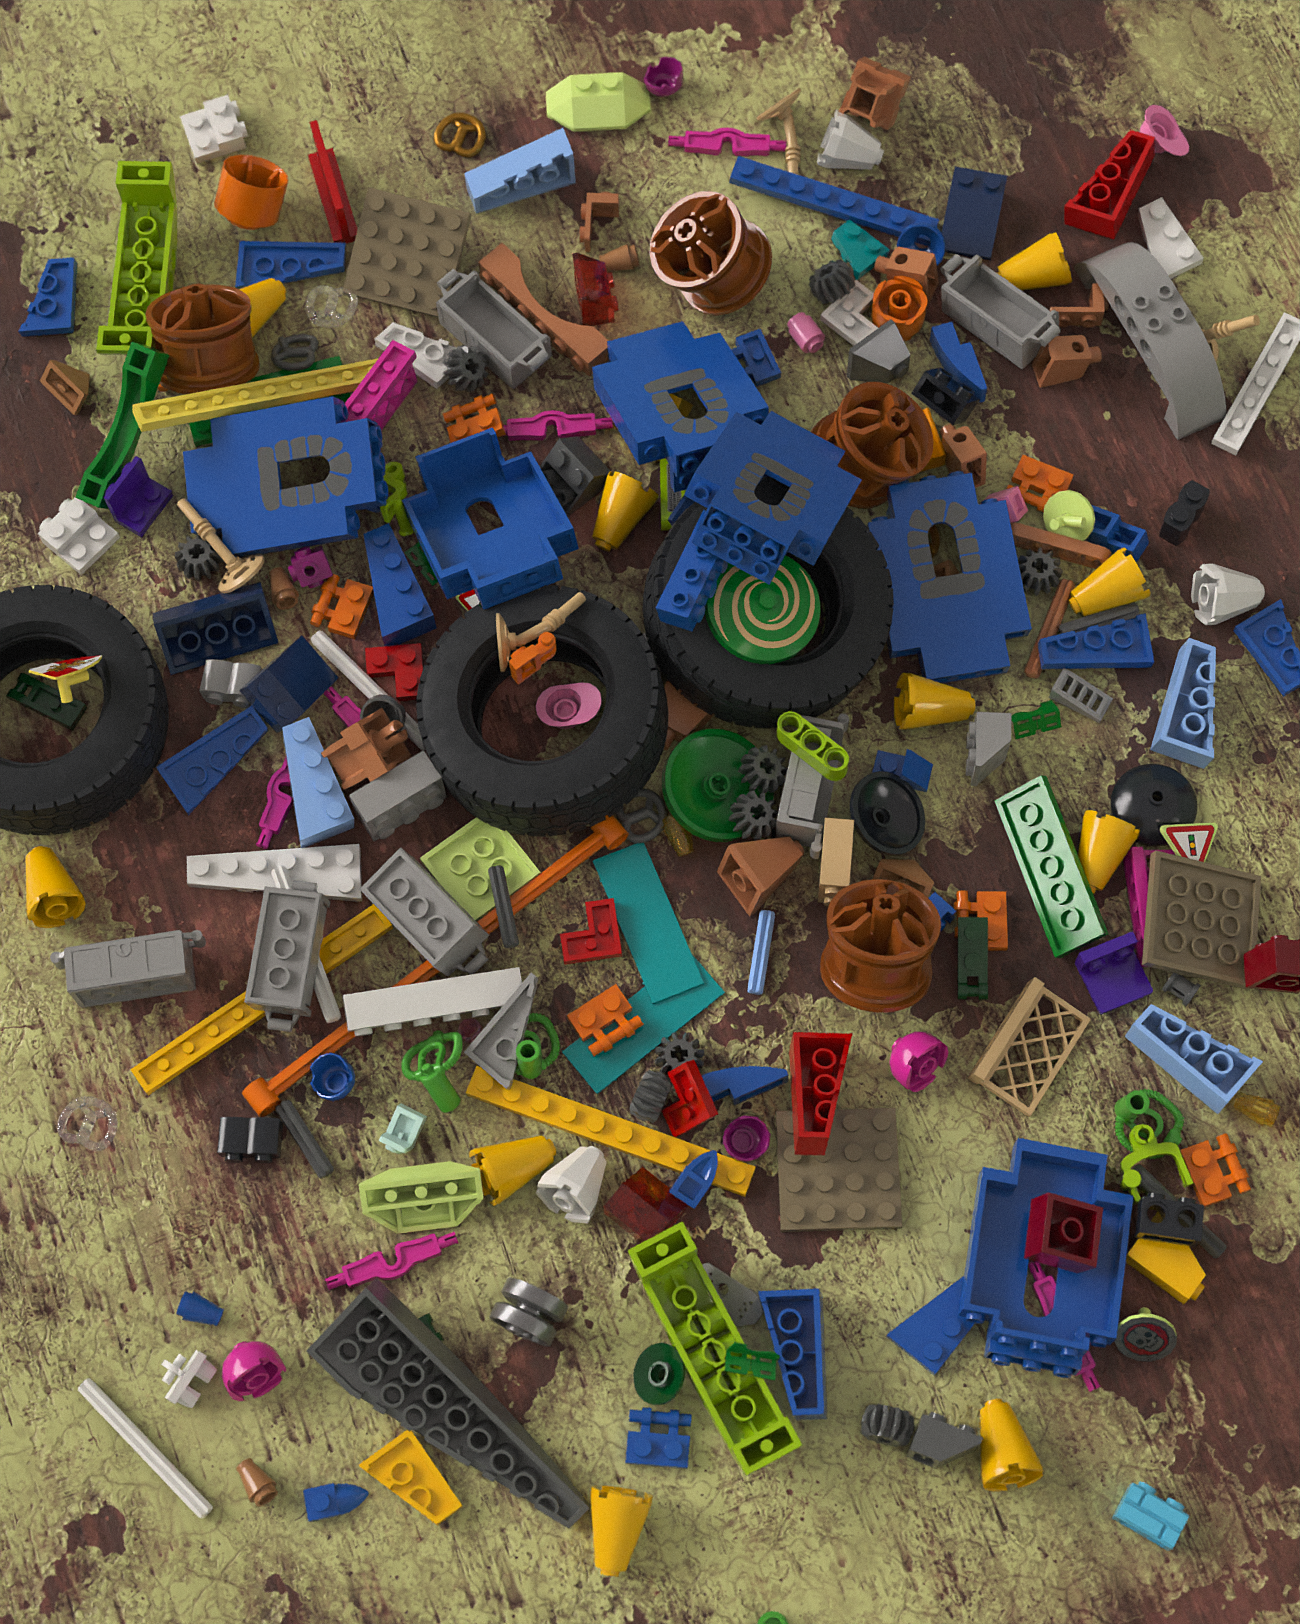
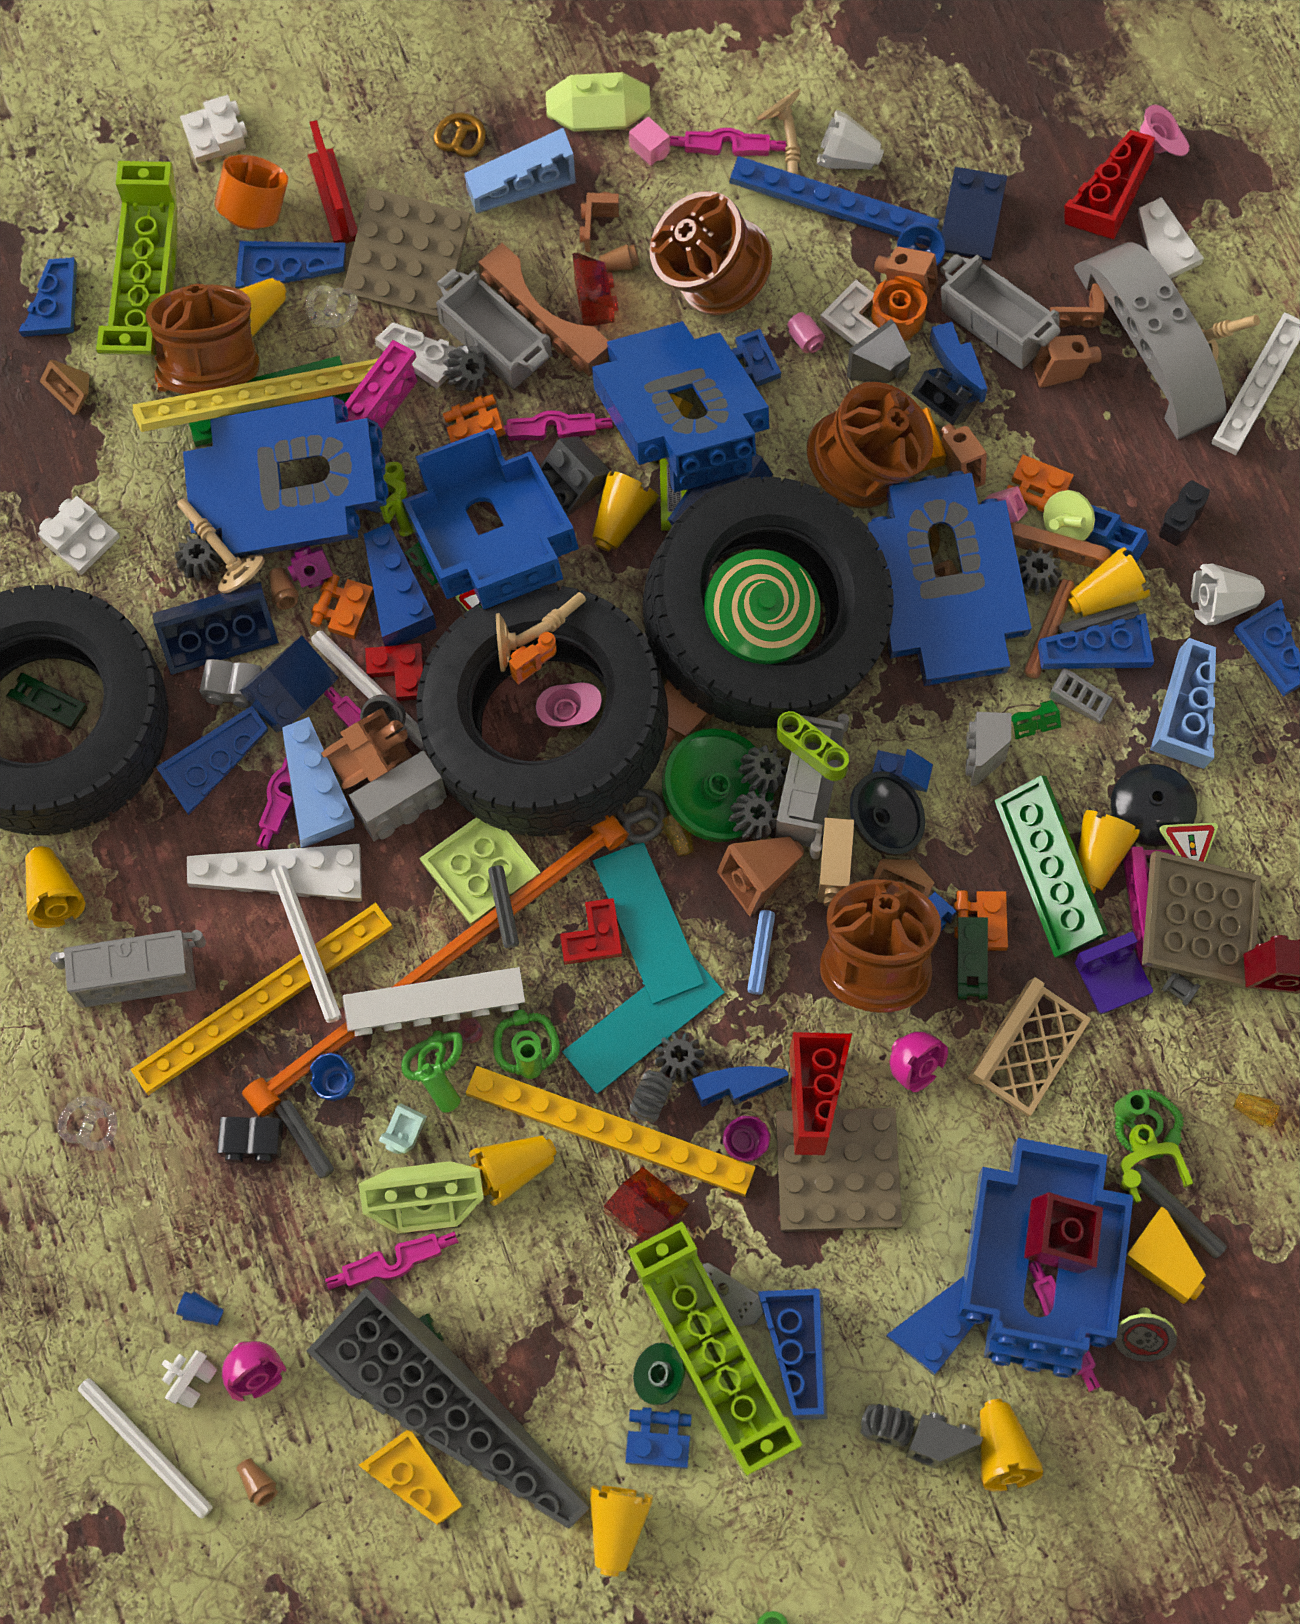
(67, 673): shield -> none
(136, 498): dark purple bracket -> none
(140, 382): green arch -> none
(286, 952): light grey container -> none
(294, 352): dark grey piece -> none
(332, 1500): blue plate -> none
(426, 914): light grey container -> none
(497, 1043): light grey wing -> none
(528, 1315): flat silver wheel -> none
(574, 1184): white cone -> none
(600, 1013): orange plate -> none
(649, 141): none -> bright pink brick
(665, 77): magenta hair -> none
(690, 585): blue brick -> none
(694, 1102): red plate -> none
(696, 1179): blue plate -> none
(745, 1363): green piece -> none
(760, 534): blue panel -> none
(832, 281): dark grey gear -> none
(858, 248): teal wing -> none
(875, 93): nougat piece -> none
(929, 703): yellow cone -> none
(1038, 265): yellow cone -> none
(1151, 1516): medium azure brick -> none
(1169, 1229): black brick -> none
(1192, 1057): light blue wedge -> none
(1206, 1174): orange plate -> none

